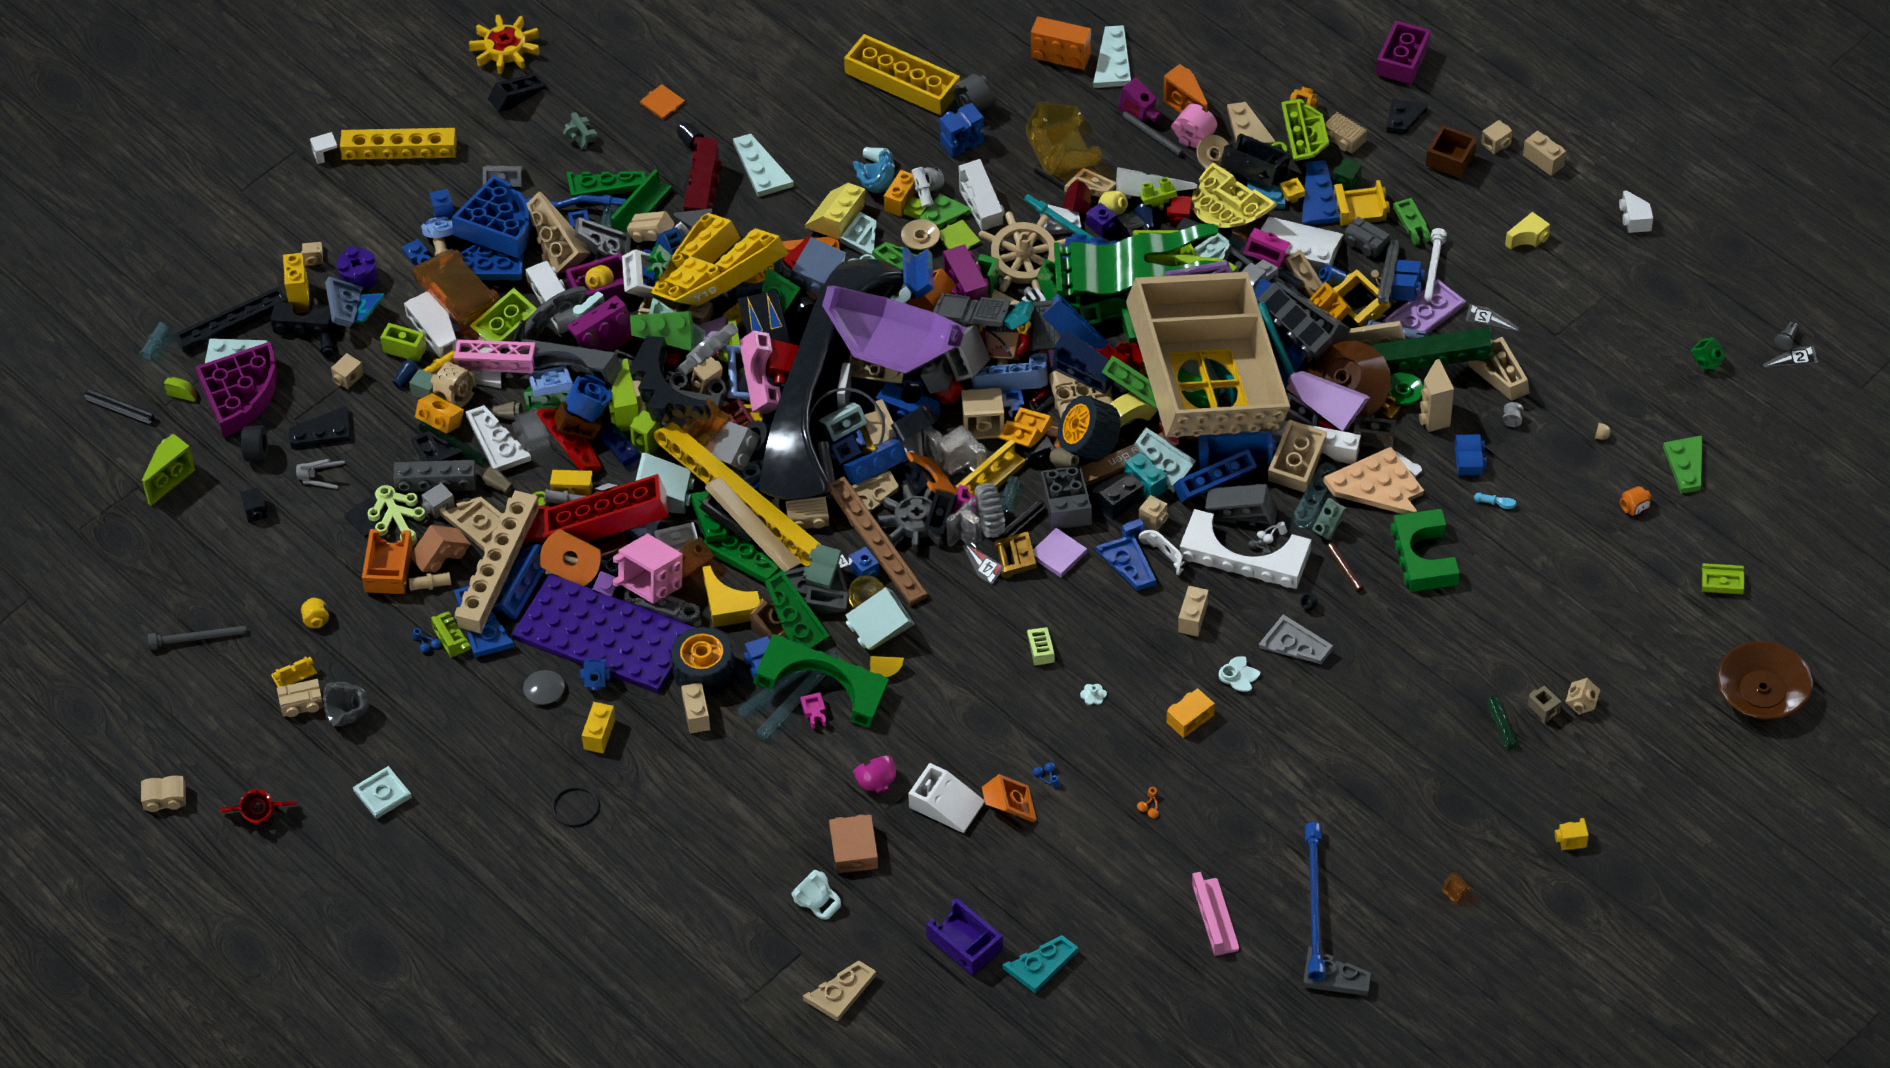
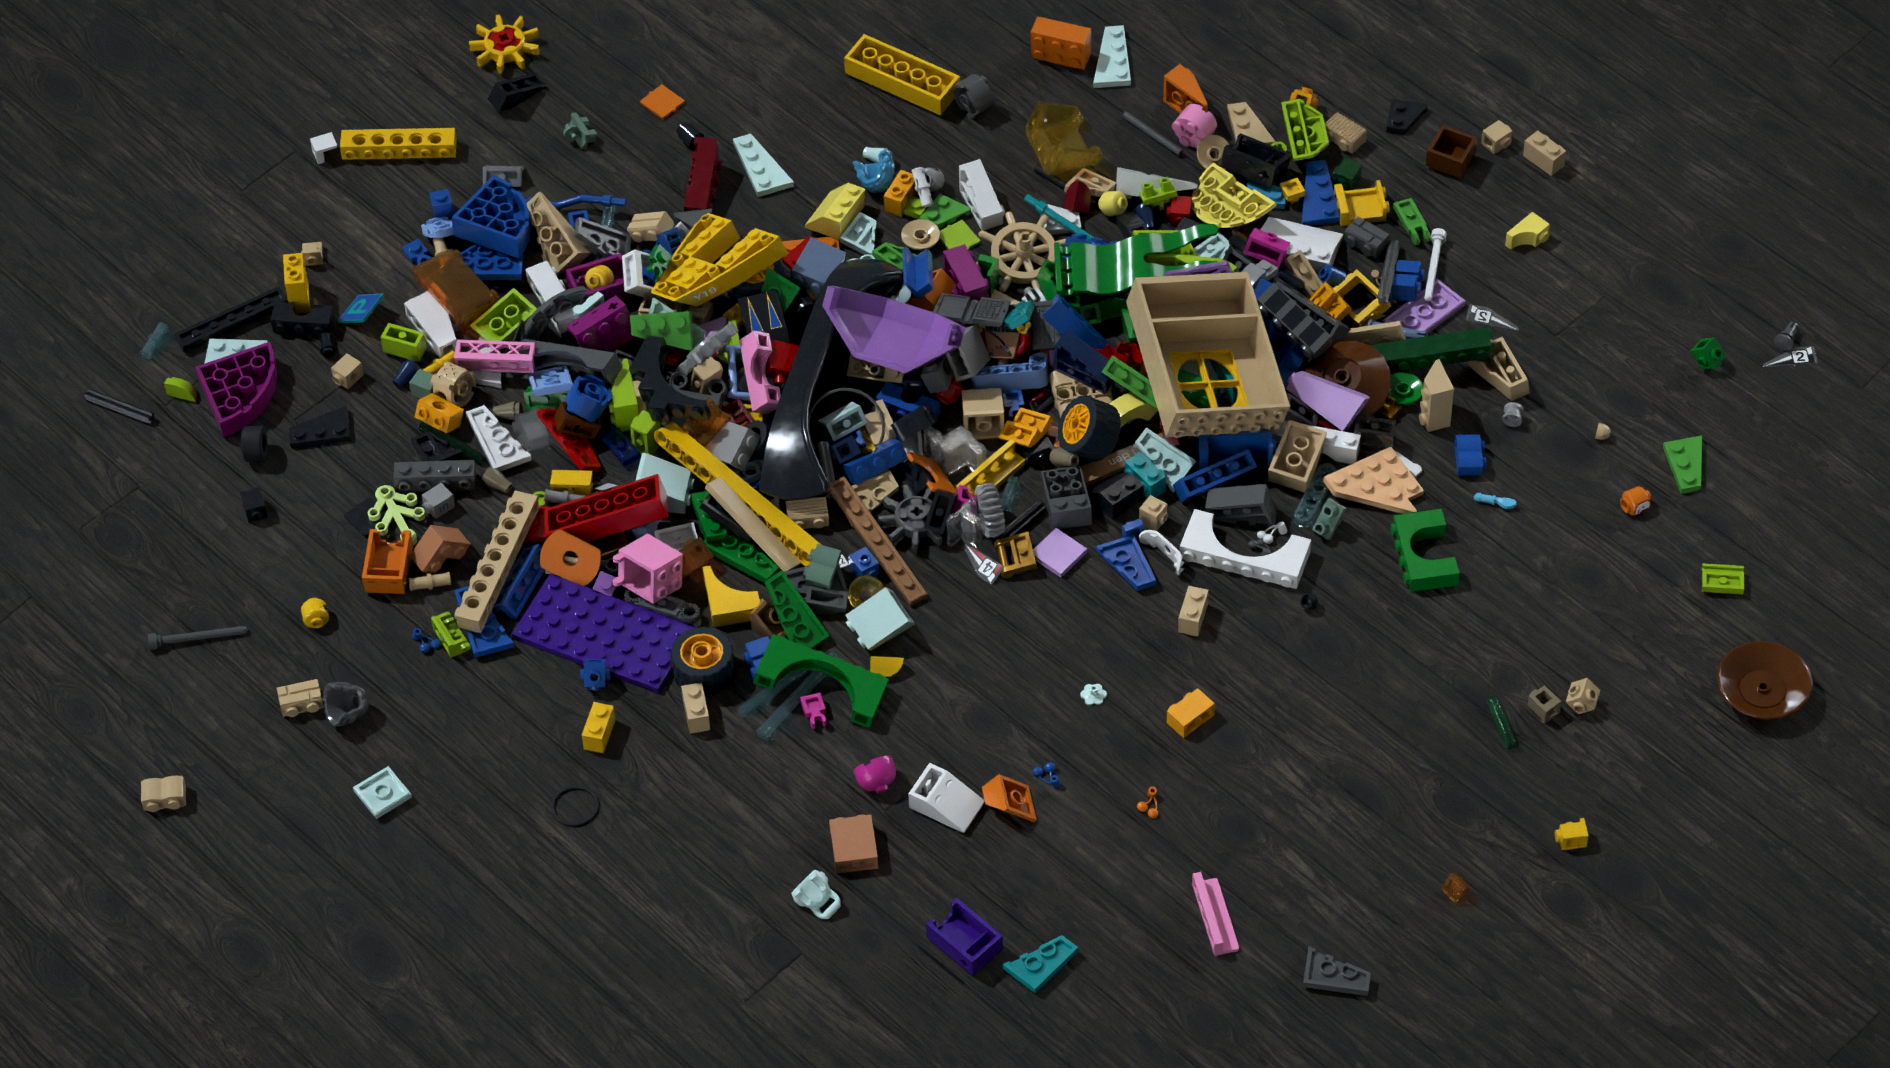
(167, 468): lime slope -> none
(248, 803): red helmet -> none
(295, 673): yellow hinge -> none
(307, 471): light grey plant -> none
(342, 300): sand blue wing -> none
(357, 267): dark purple brick -> none
(474, 519): tan wing -> none
(543, 687): dark grey dish -> none
(604, 183): green wing -> none
(643, 200): green panel -> none
(841, 992): tan wing -> none
(843, 397): white tile -> none
(961, 130): blue brick -> none
(1041, 657): yellowish green slope -> none
(1101, 220): dark purple brick -> none
(1138, 101): magenta torso -> none
(1241, 674): light aqua plate -> none
(1276, 339): teal bar -> none
(1295, 641): light grey wing -> none
(1316, 965): blue hose -> none
(1345, 567): reddish brown bar -> none
(1403, 52): magenta brick -> none
(1636, 213): white slope -> none

